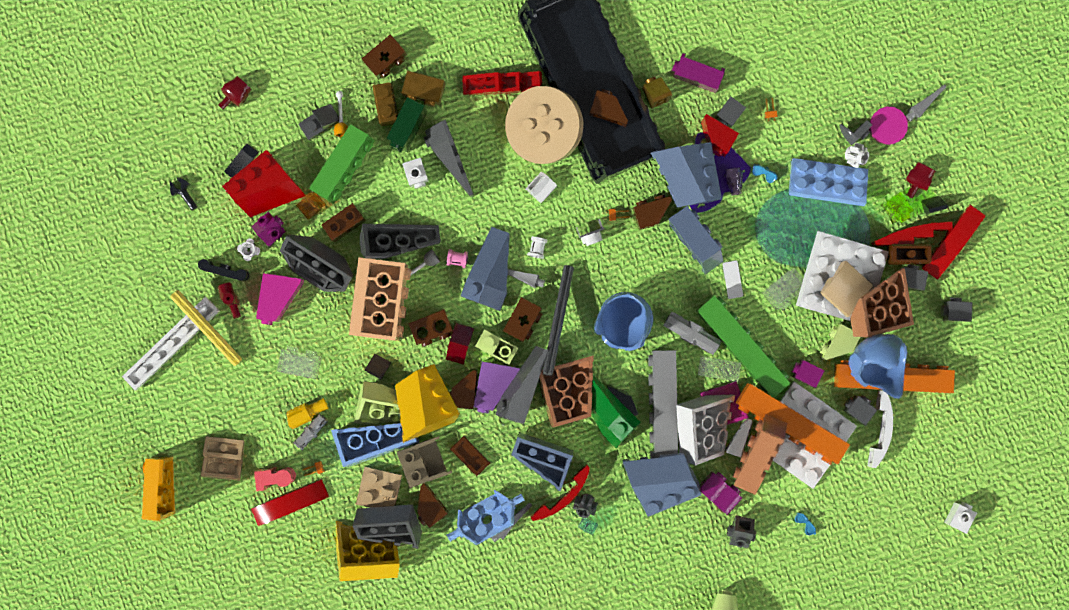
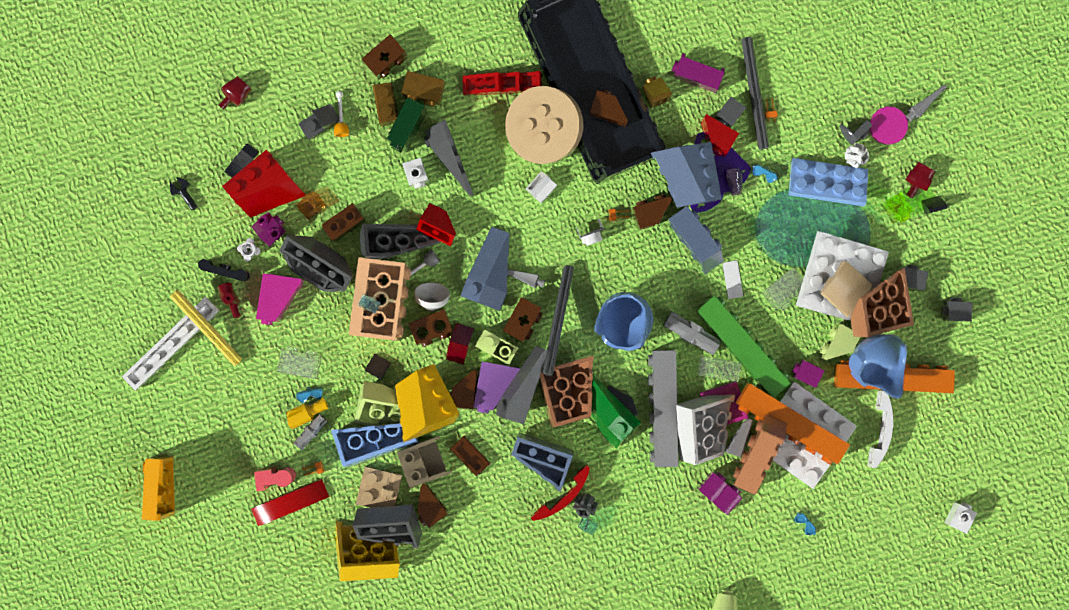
(222, 458): tan slope -> none
(315, 393): none -> dark azure piece
(342, 164): bright green brick -> none
(369, 304): none -> clear light blue piece
(431, 295): none -> white piece
(437, 224): none -> red slope
(457, 258): bright pink bush -> none
(471, 523): light blue plate -> none
(517, 516): light grey piece -> none
(537, 247): white bush -> none
(662, 481): sand blue wedge -> none
(741, 532): dark grey brick -> none
(755, 93): none -> dark grey axle
(859, 409): dark grey brick -> none
(908, 235): red slope -> none
(909, 254): reddish brown brick -> none
(954, 241): red slope -> none

